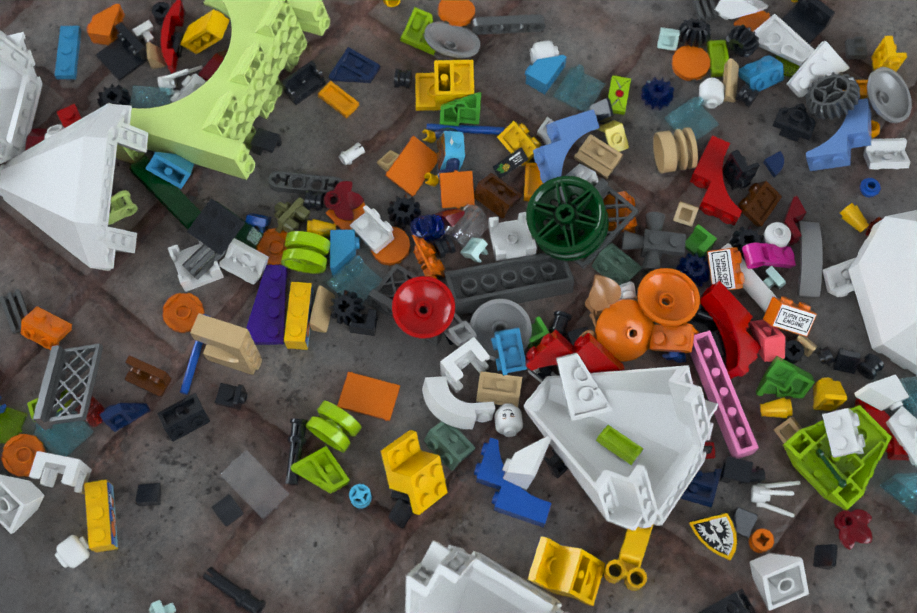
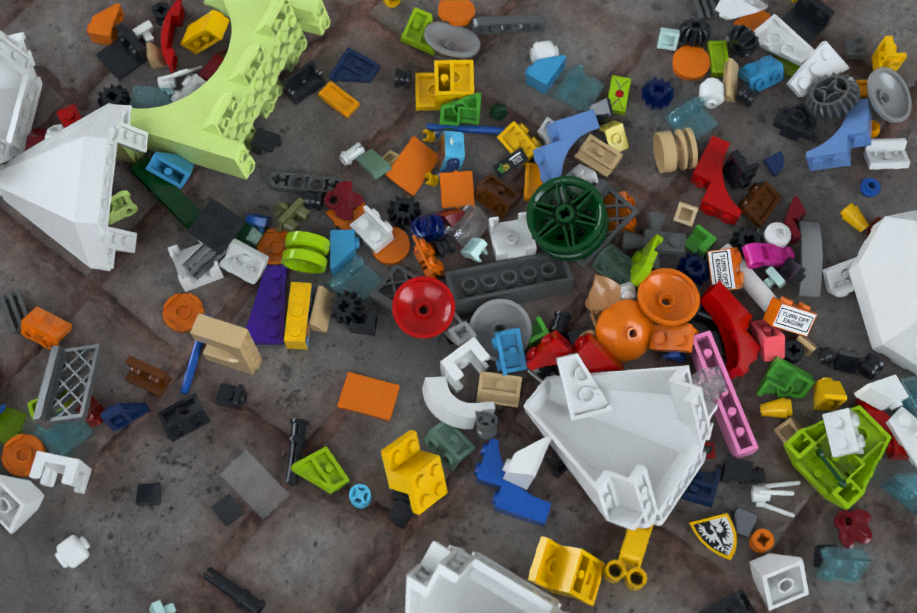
(68, 52): dark azure plate -> none
(101, 516): yellow brick -> none
(176, 40): black pin -> none
(320, 227): yellow cone -> none
(333, 426): lime wheel -> none
(373, 163): none -> sand green tile
(487, 425): none -> dark grey wheel
(498, 111): none -> clear green plate
(508, 420): white head -> none
(619, 444): lime tile -> none
(643, 261): none -> lime wing
(711, 382): none -> clear brick
(792, 271): none -> black tile
(843, 567): none -> clear light blue hinge

